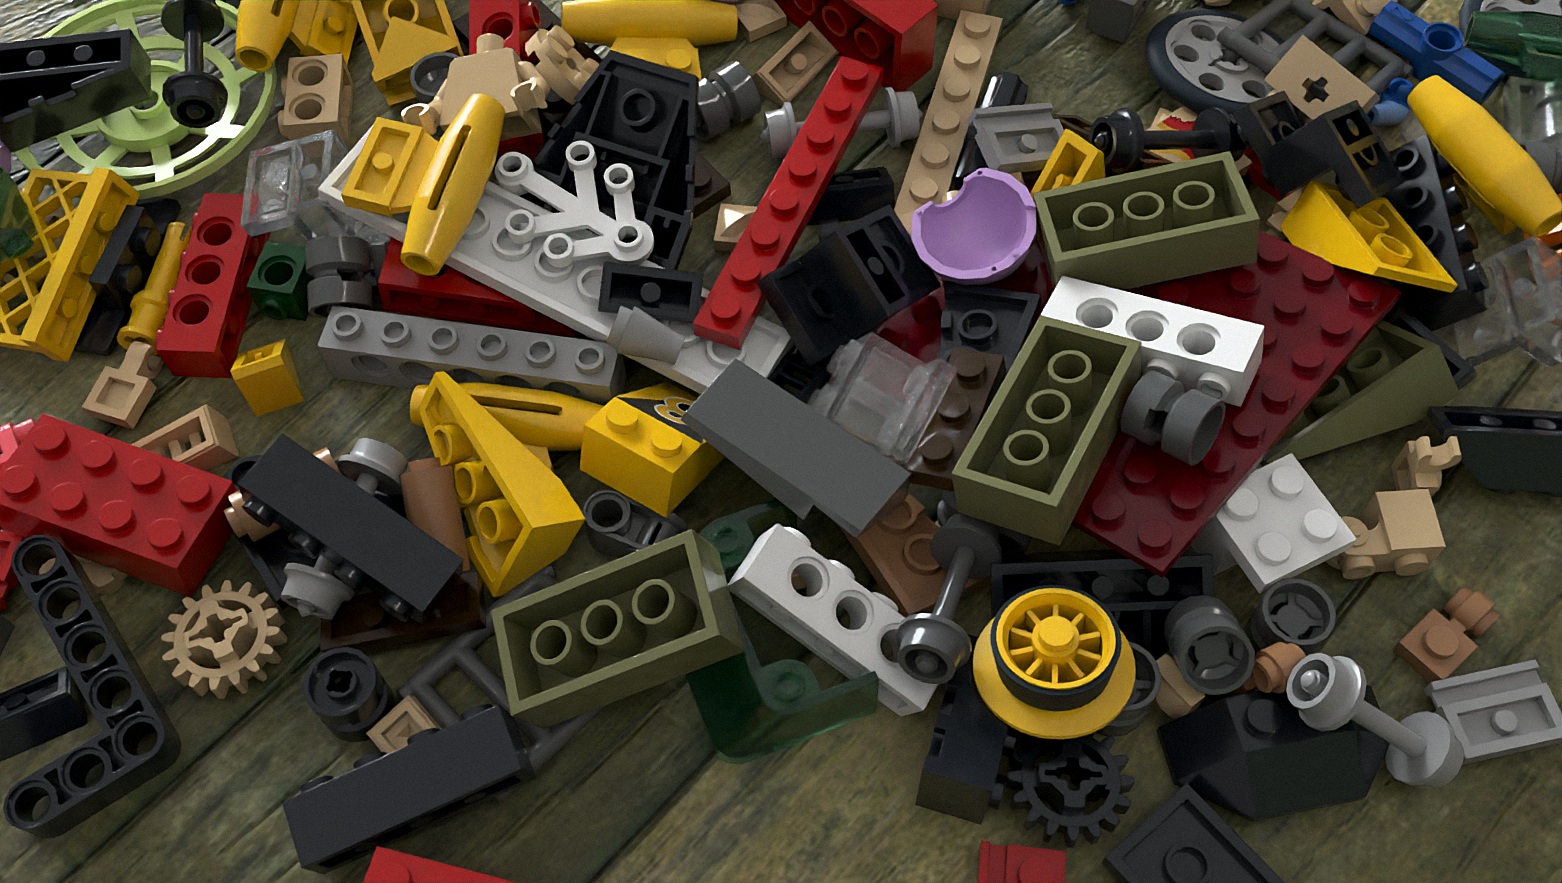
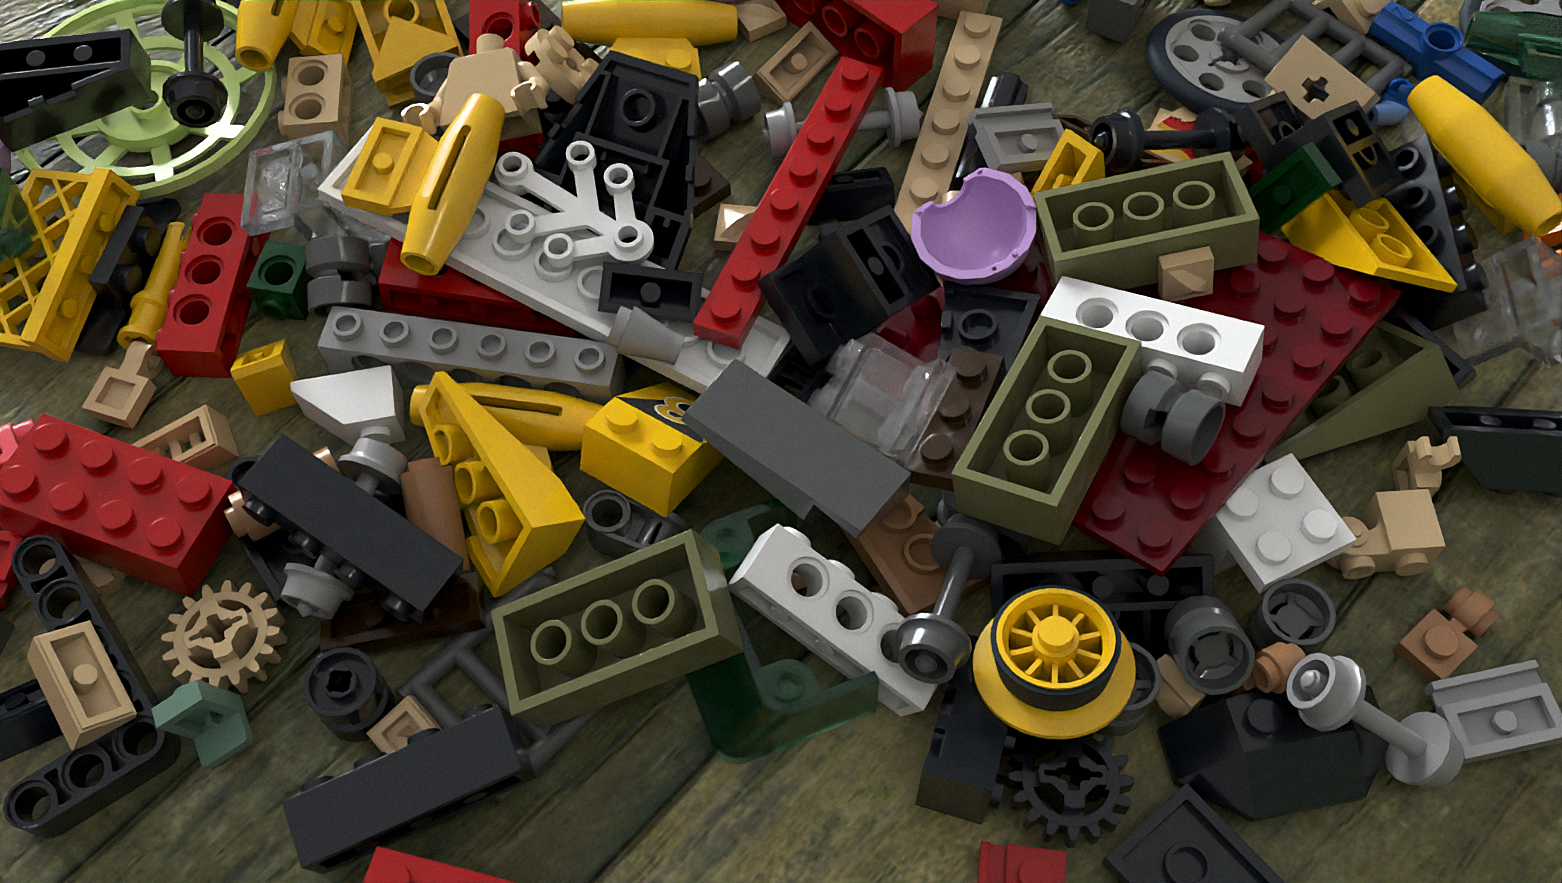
(79, 683): none -> tan slope
(209, 717): none -> sand green bracket
(355, 404): none -> white slope
(1185, 274): none -> tan tile
(1292, 188): none -> dark green plate

